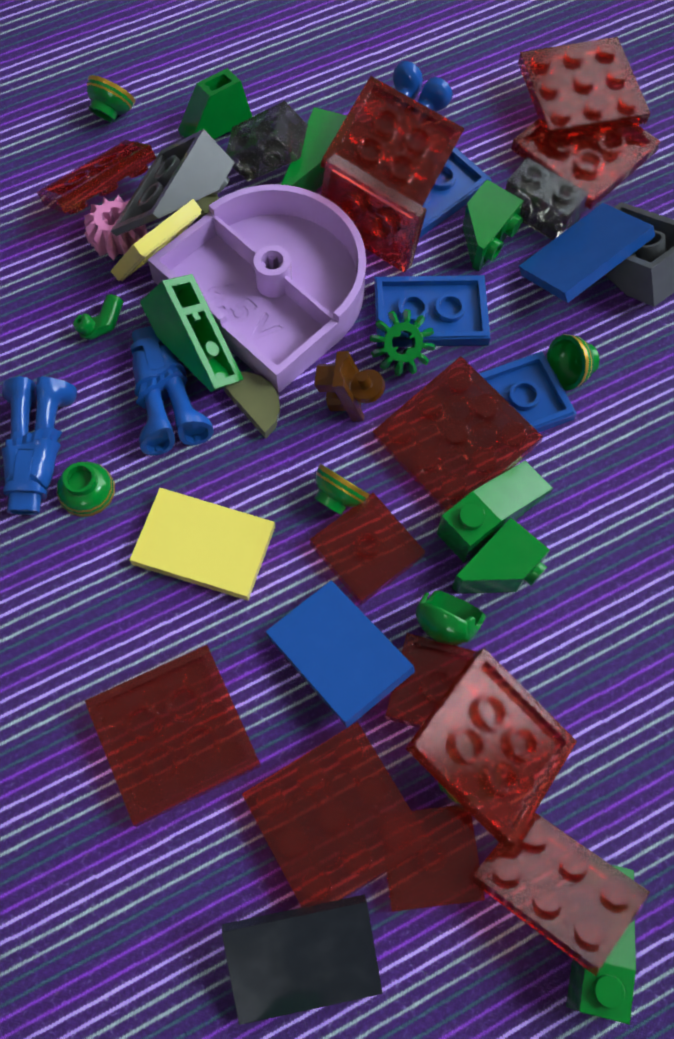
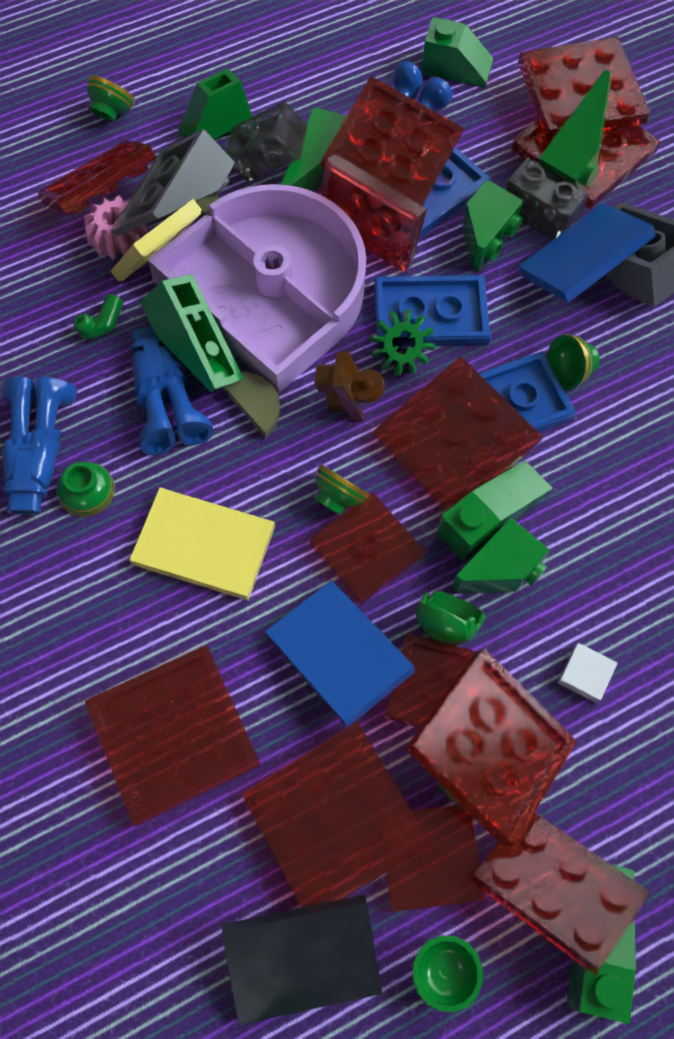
(448, 973): none -> green piece
(455, 53): none -> green slope
(578, 143): none -> green slope
(587, 673): none -> white tile

